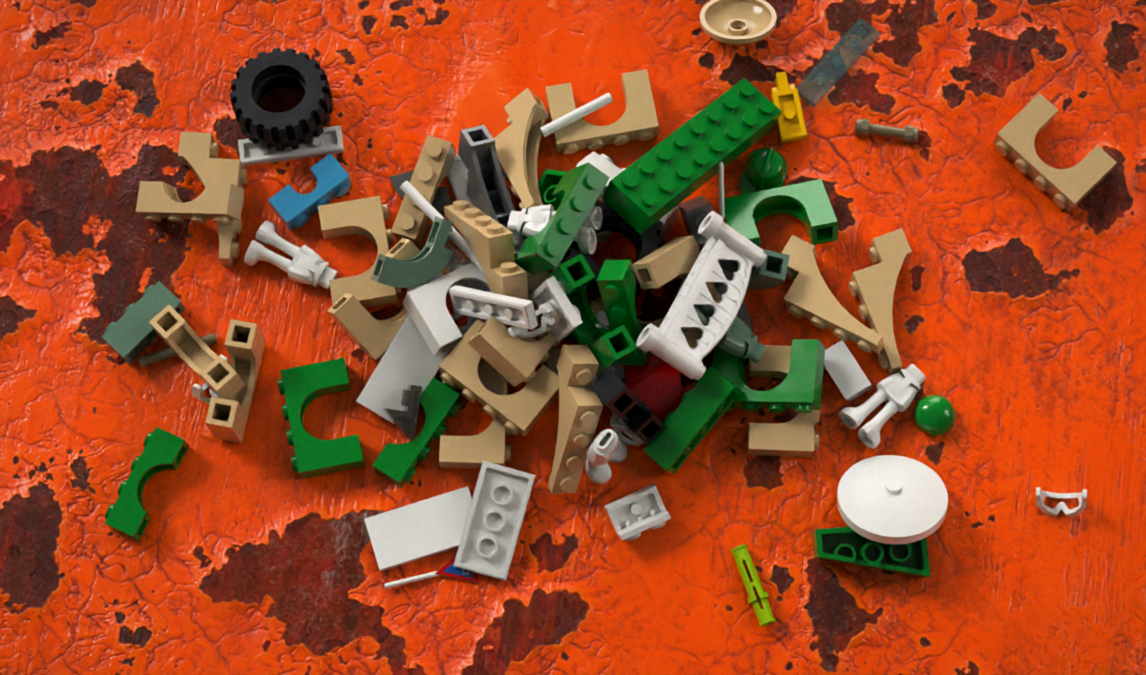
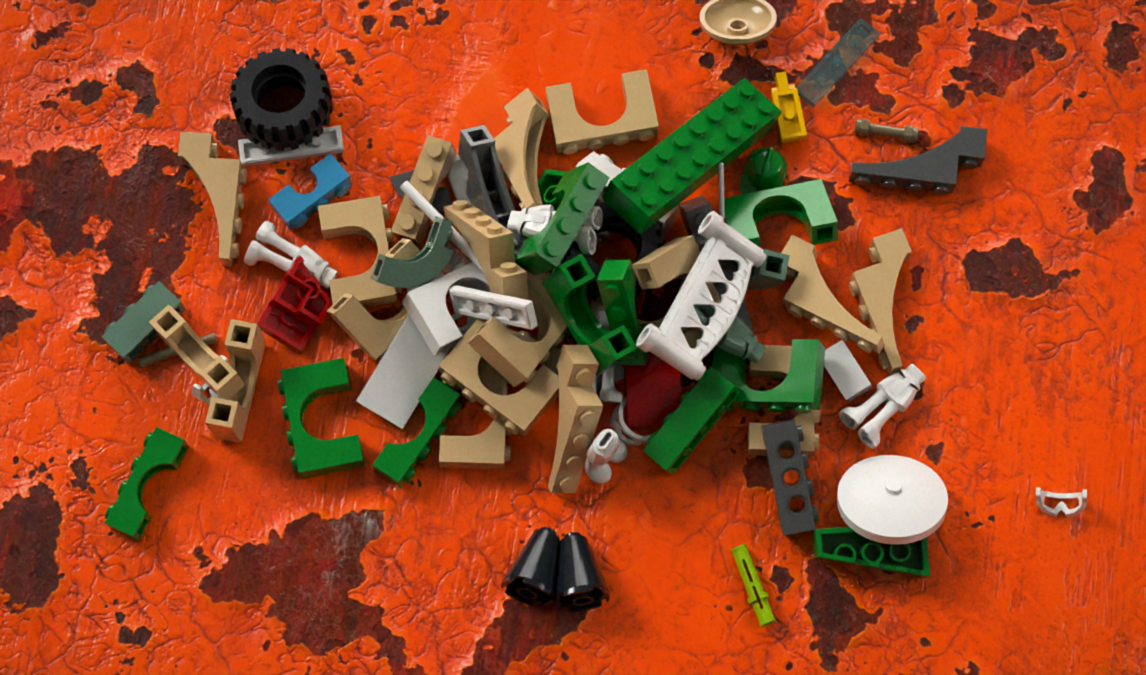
(217, 202): tan arch -> none
(295, 308): none -> red slope
(406, 420): clear smoke slope -> none
(419, 528): white tile -> none
(447, 570): piece -> none
(494, 520): white tile -> none
(535, 569): none -> black cone
(545, 322): white helmet -> none
(569, 315): white plate -> none
(576, 114): white bar -> none
(578, 576): none -> black cone
(628, 407): black arch -> none
(637, 513): white bracket -> none
(790, 520): none -> dark grey brick
(930, 170): none -> dark grey arch
(934, 415): green hair -> none
(1064, 185): tan arch -> none

